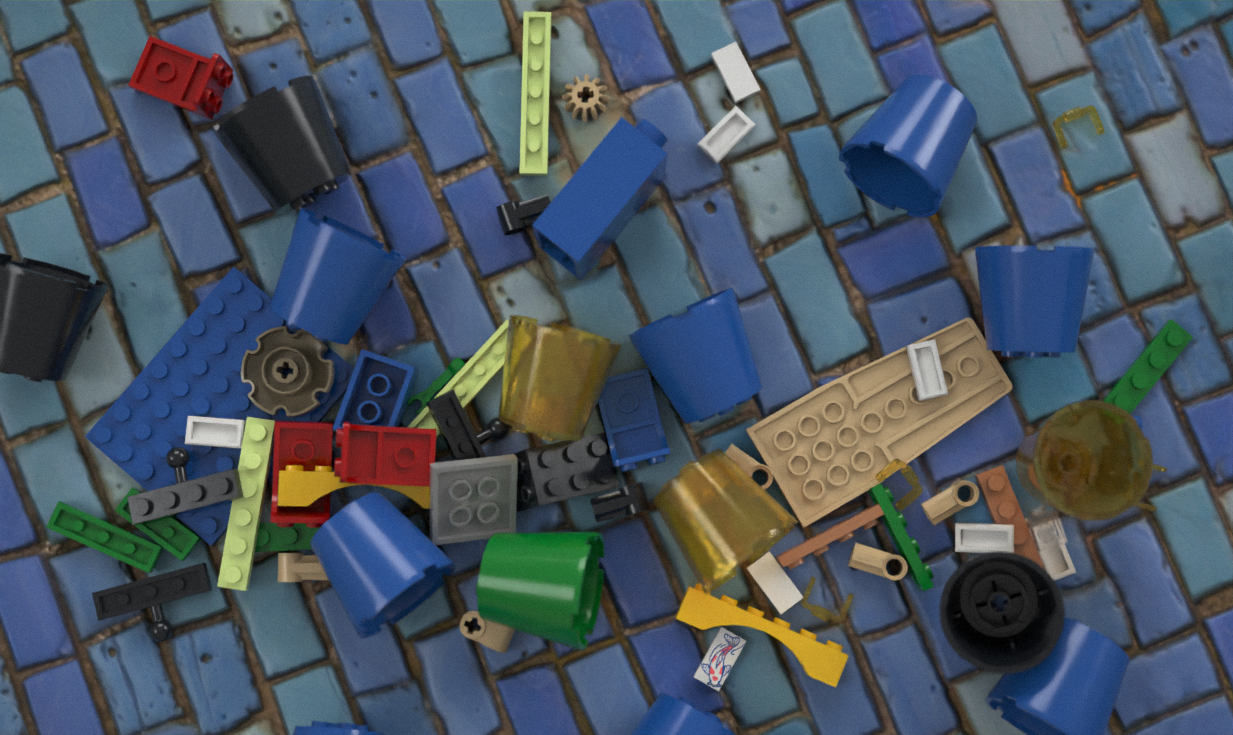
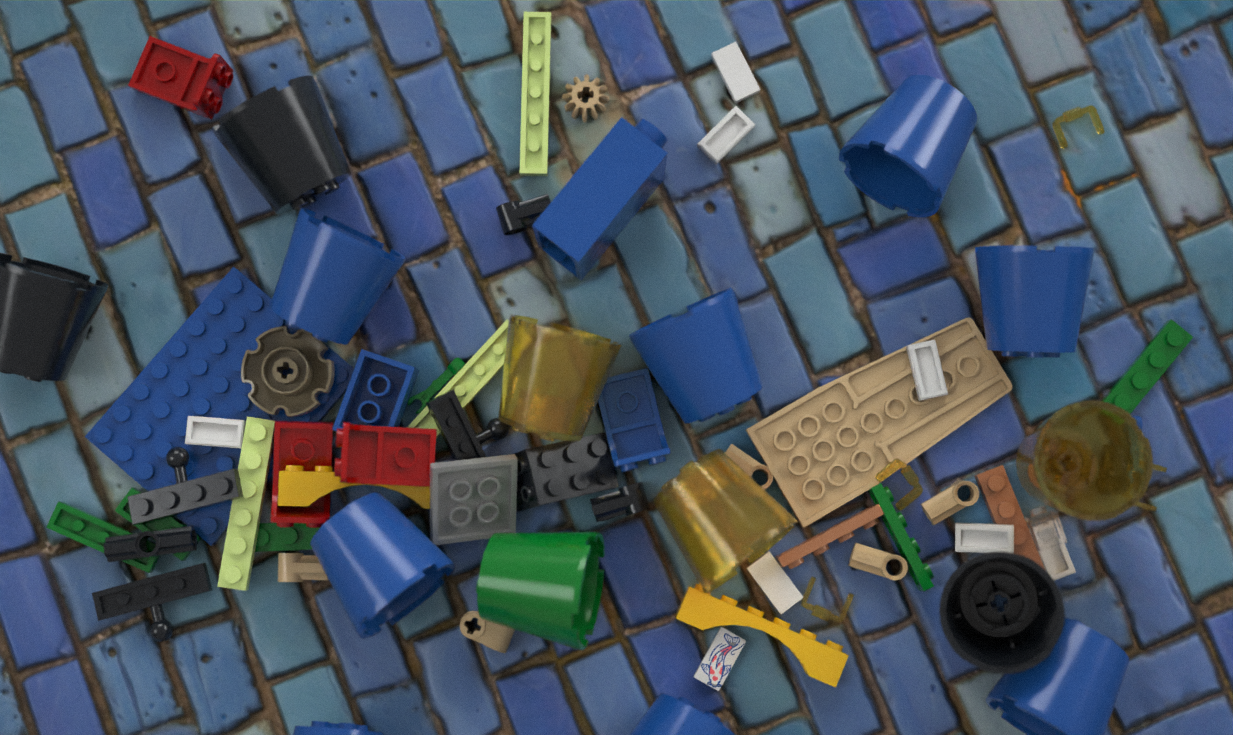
(134, 545): none -> black piece

